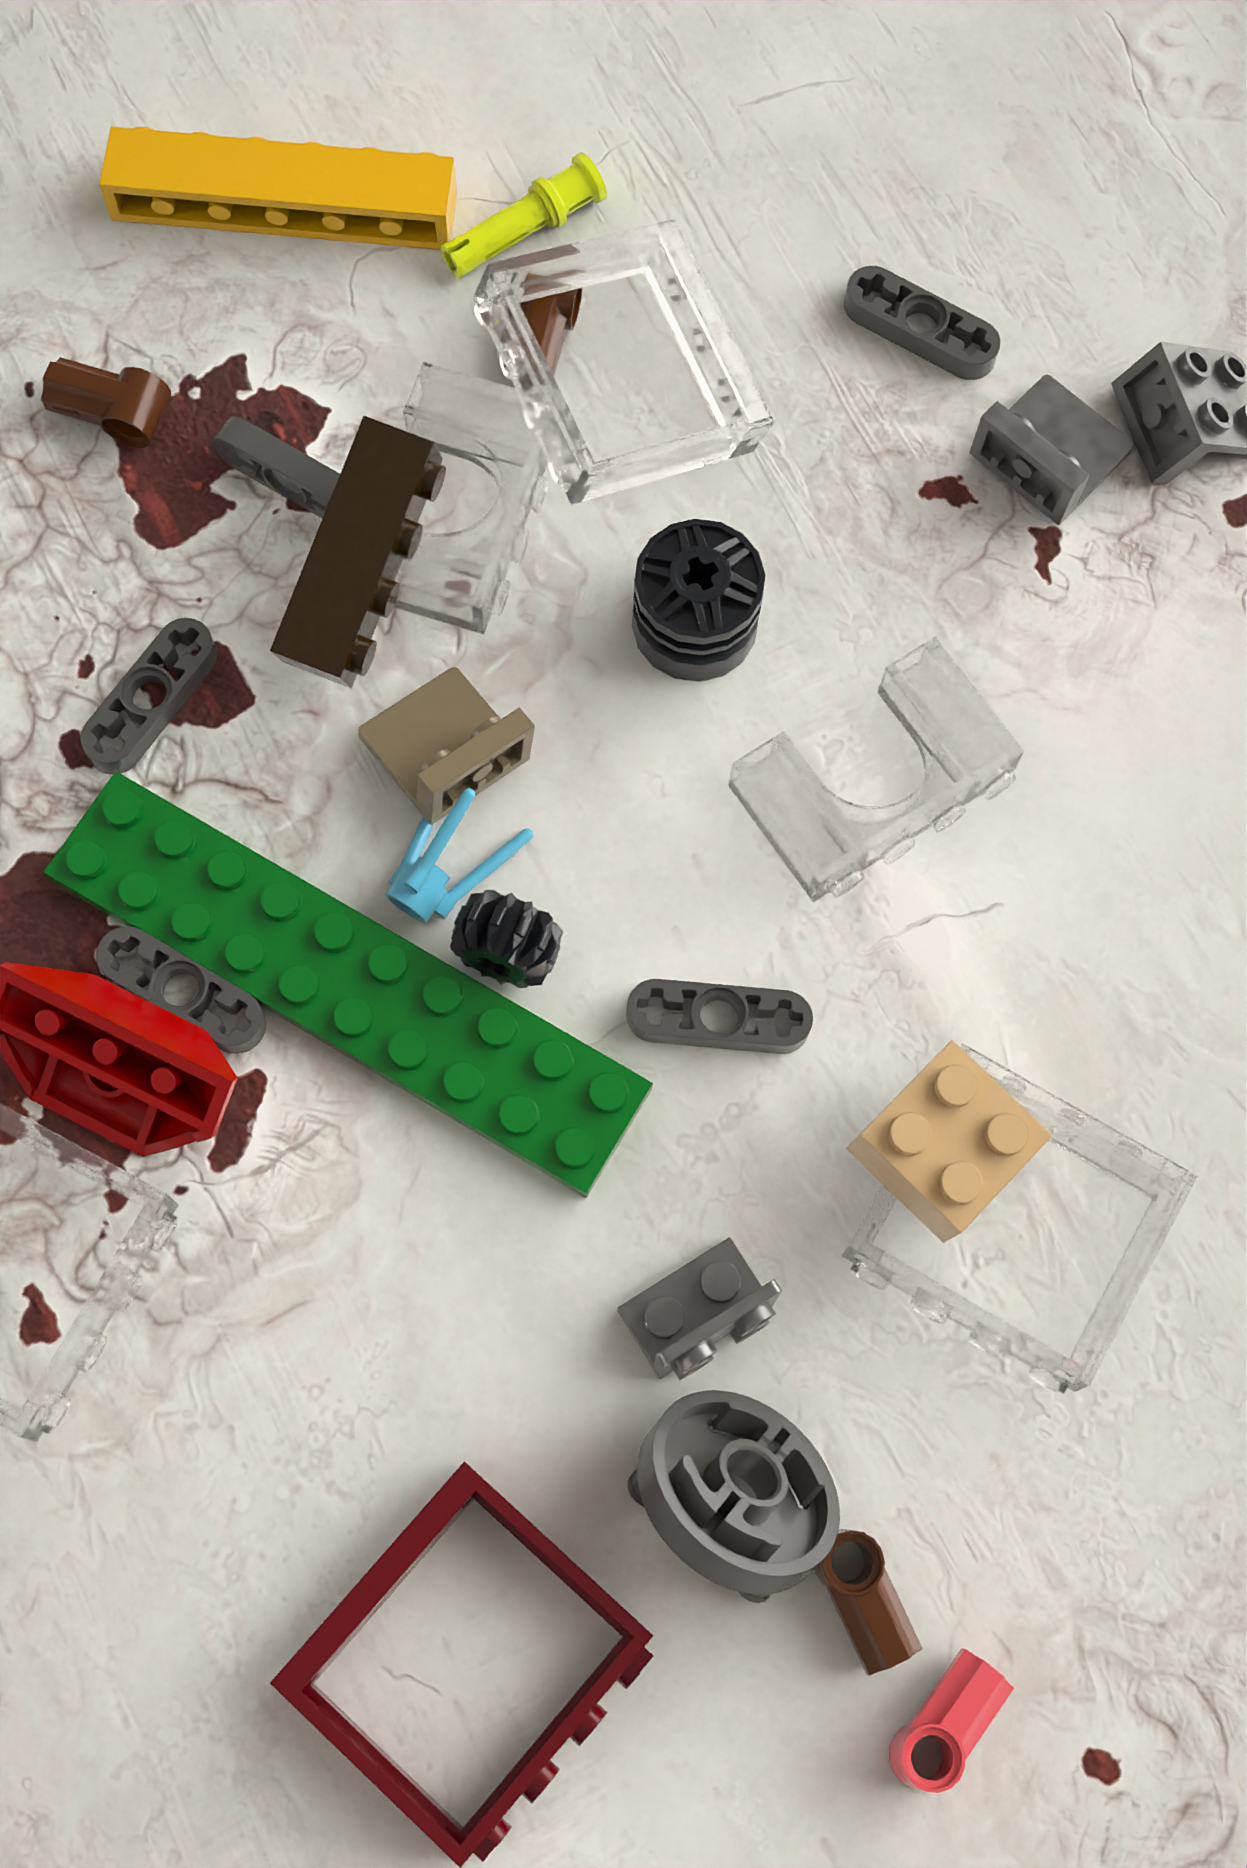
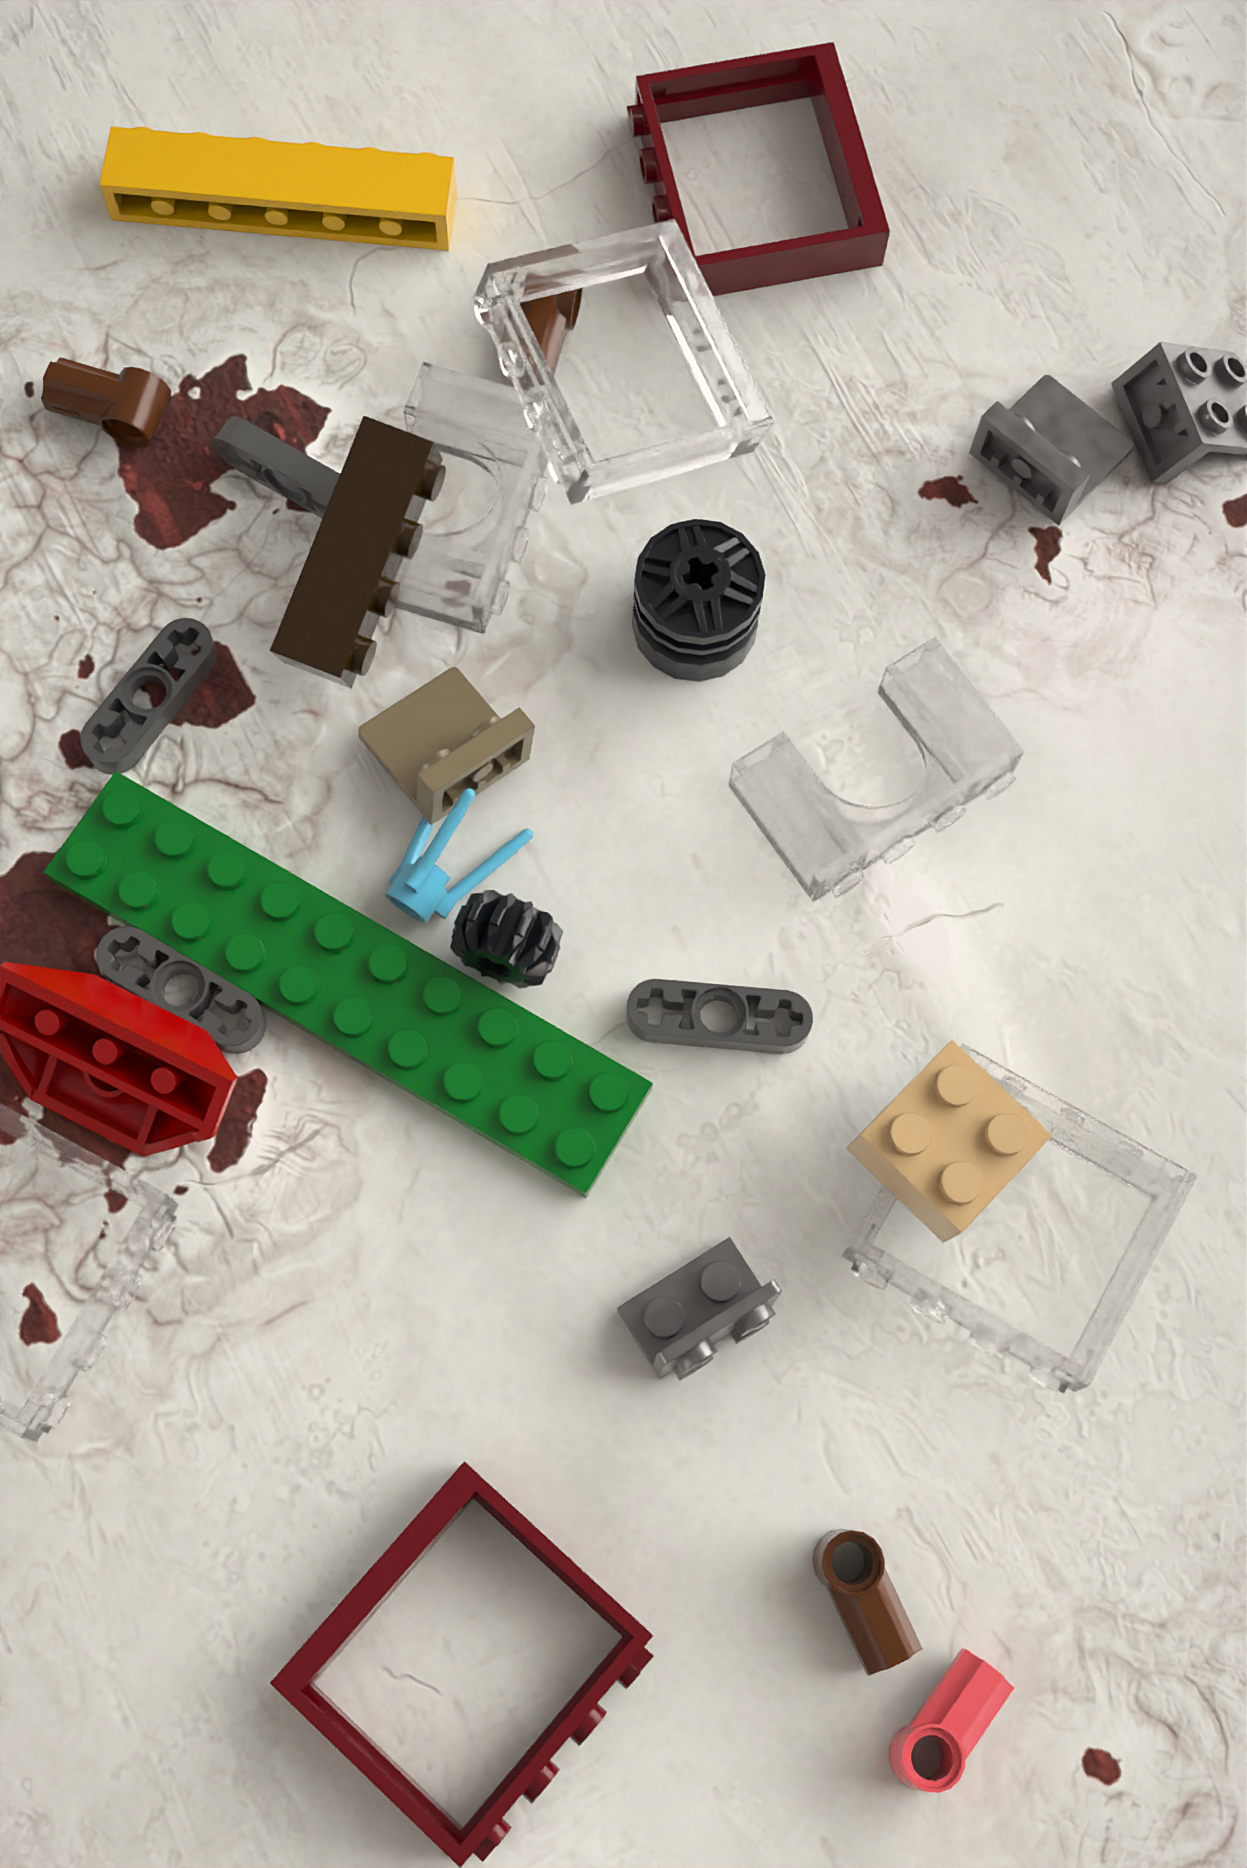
(545, 204): neon yellow pin -> none
(714, 1526): dark grey piece -> none
(752, 83): none -> dark red window
(929, 345): dark grey beam -> none

